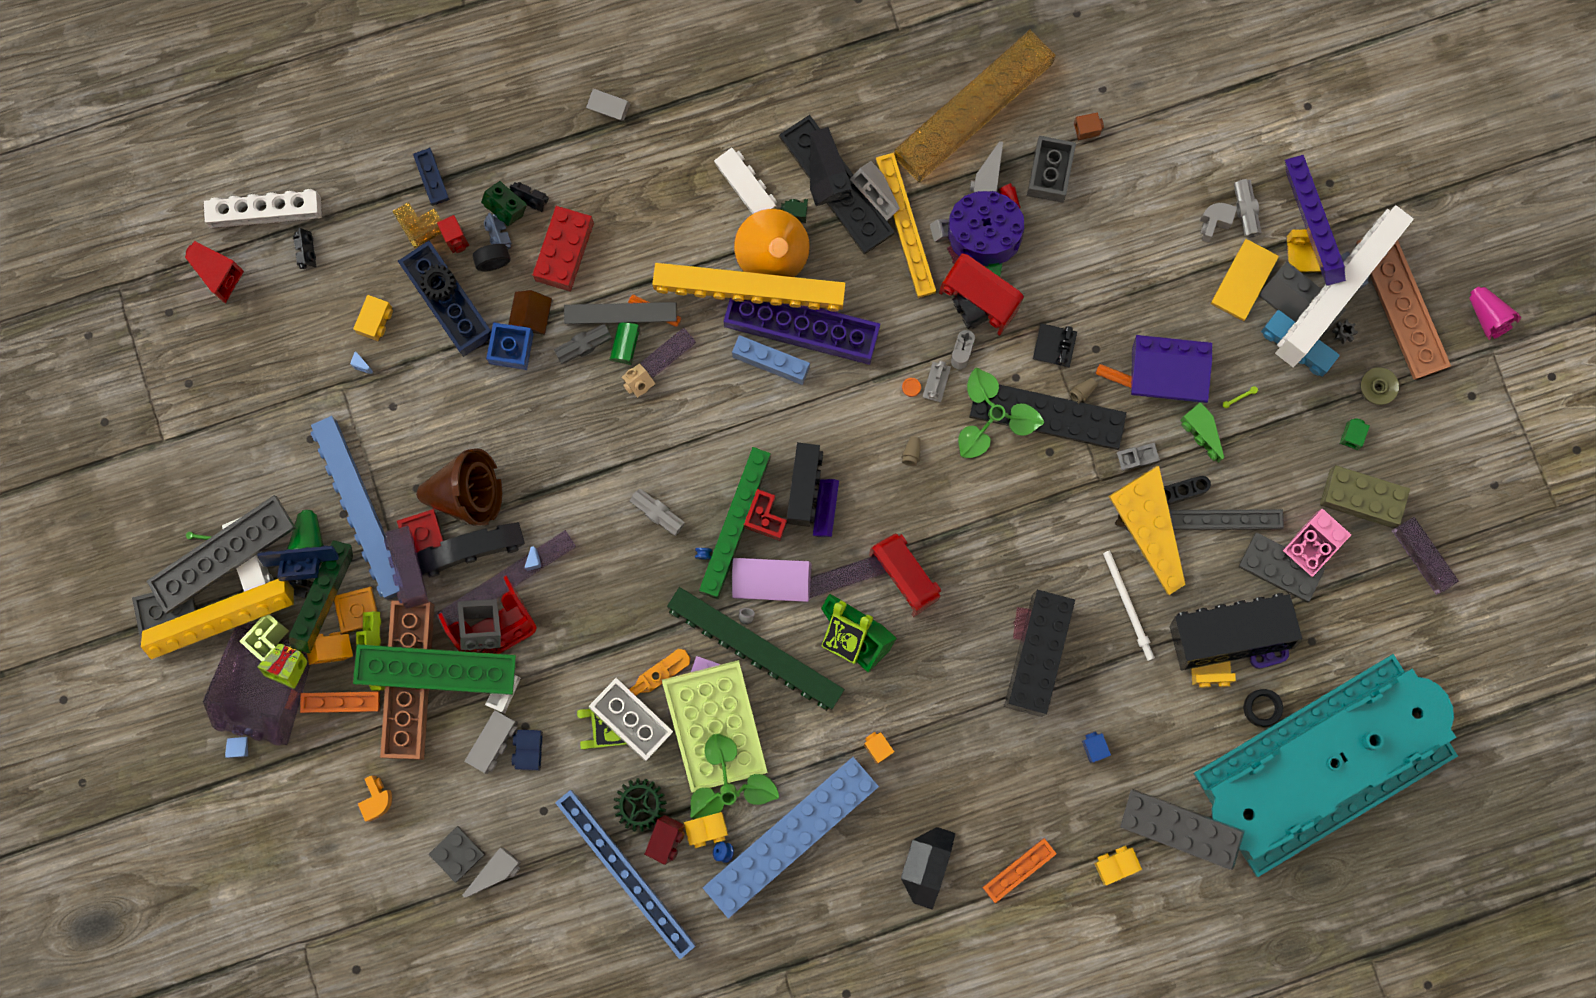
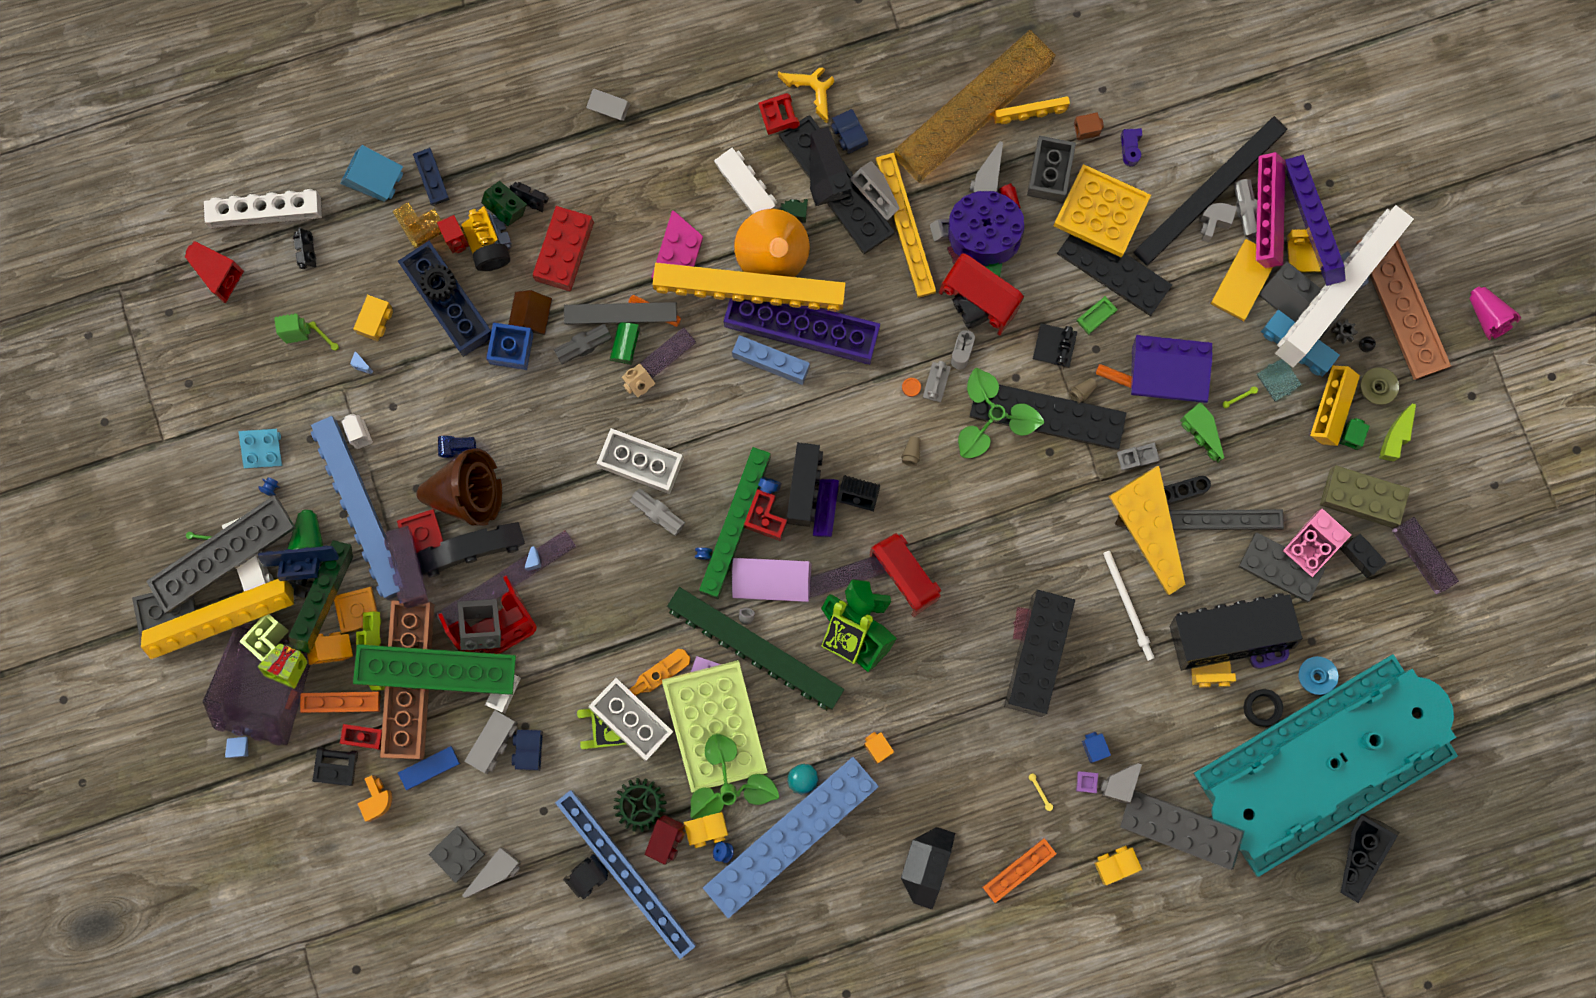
(260, 448): none -> medium azure hinge
(269, 486): none -> blue wheel
(292, 328): none -> bright green brick
(334, 346): none -> lime hinge
(335, 773): none -> black plate
(356, 431): none -> white brick
(361, 736): none -> red brick
(372, 174): none -> dark azure slope
(429, 768): none -> blue tile
(450, 446): none -> clear blue piece
(479, 229): none -> yellow hinge
(586, 876): none -> black brick
(640, 461): none -> white brick
(680, 243): none -> dark pink wing
(769, 485): none -> blue plate
(772, 115): none -> red plate
(802, 779): none -> teal hair
(812, 81): none -> yellow piece
(849, 131): none -> dark blue brick
(858, 493): none -> black brick
(862, 601): none -> green brick
(1026, 111): none -> yellow plate
(1048, 806): none -> light yellow hinge
(1087, 782): none -> medium lavender plate
(1096, 315): none -> bright green tile
(1102, 210): none -> yellow plate
(1120, 275): none -> black plate
(1121, 784): none -> light grey slope
(1129, 141): none -> dark purple leg
(1210, 191): none -> black beam
(1270, 210): none -> dark pink brick
(1279, 379): none -> clear light blue piece
(1322, 667): none -> dark azure dish
(1335, 405): none -> yellow brick
(1363, 555): none -> black brick
(1366, 347): none -> black hinge
(1366, 852): none -> black wedge
(1398, 434): none -> lime slope

